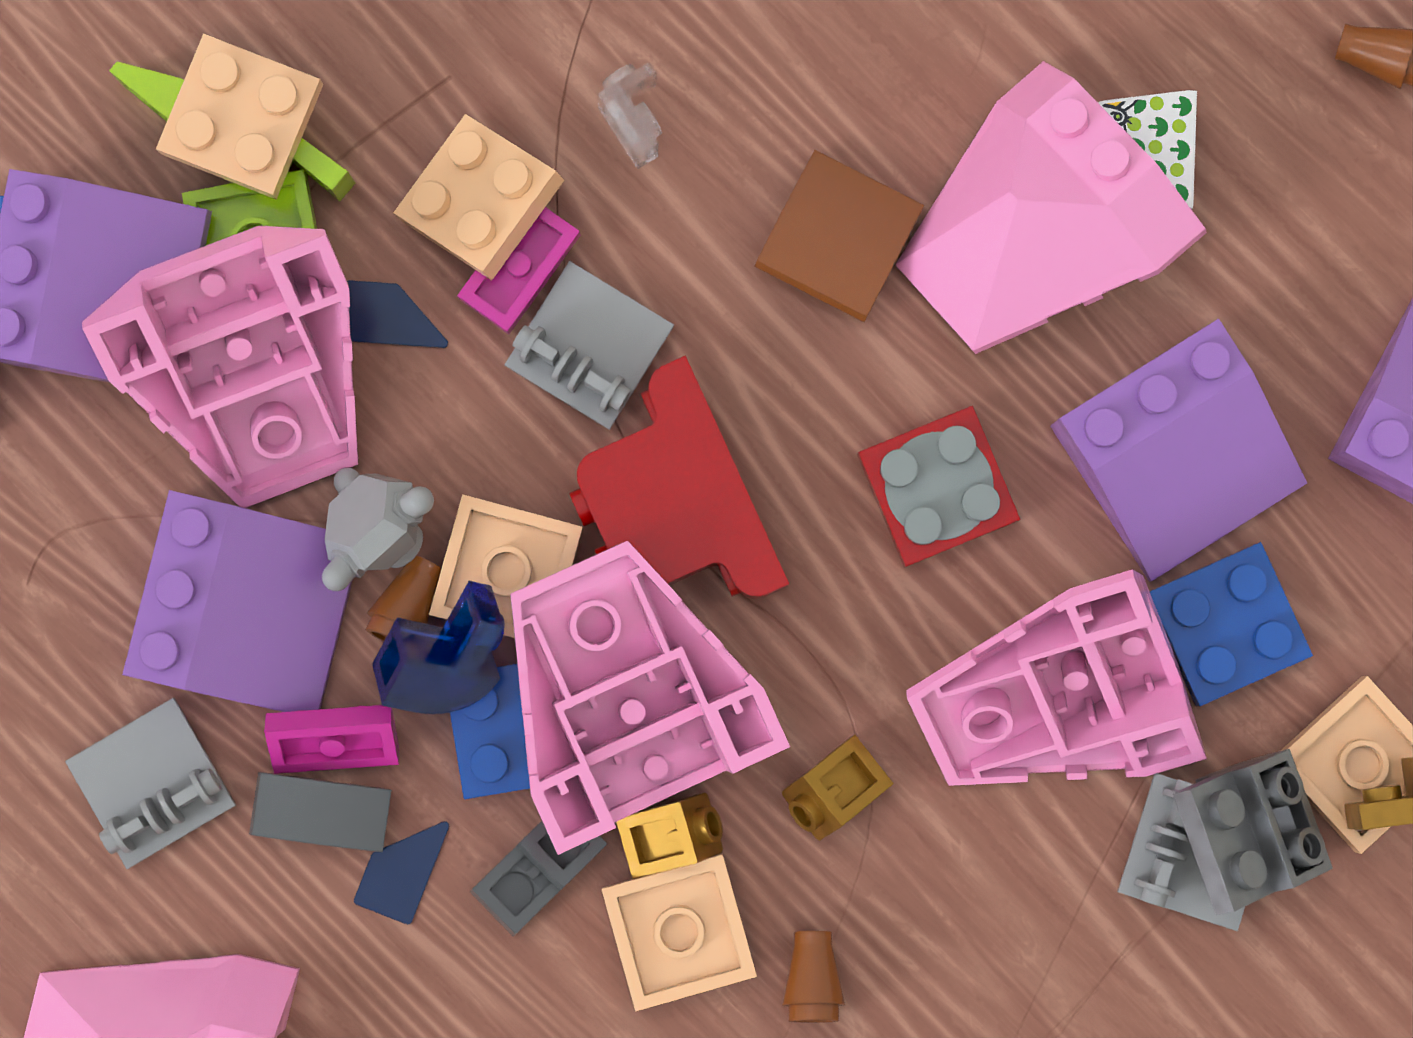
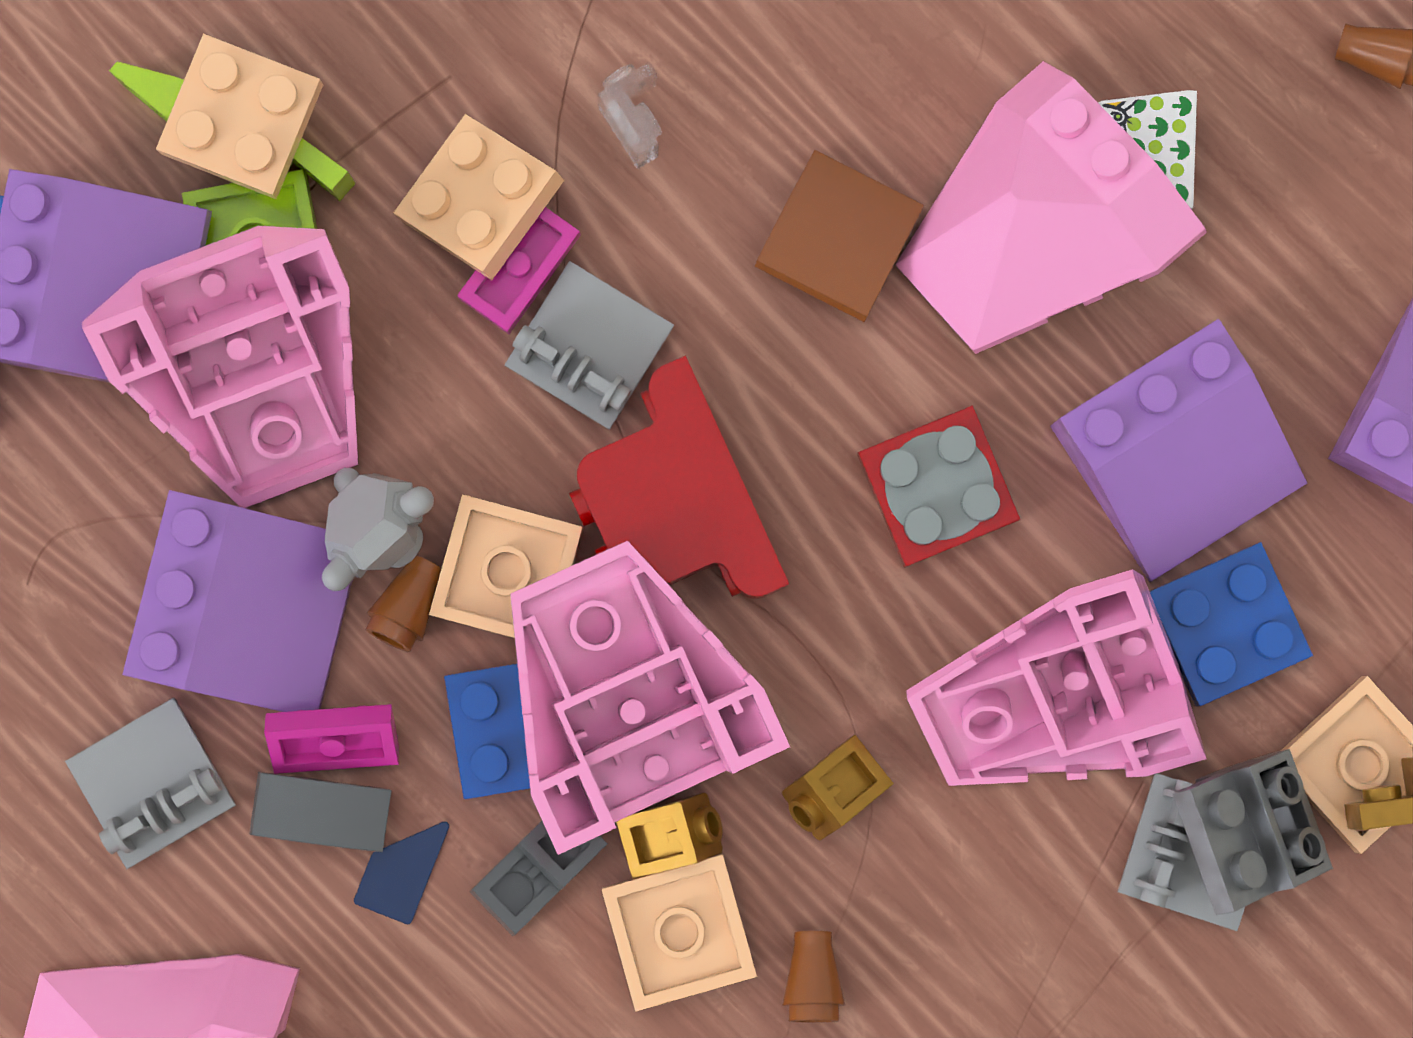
(389, 316): dark blue sticker -> none
(446, 666): clear blue brick -> none

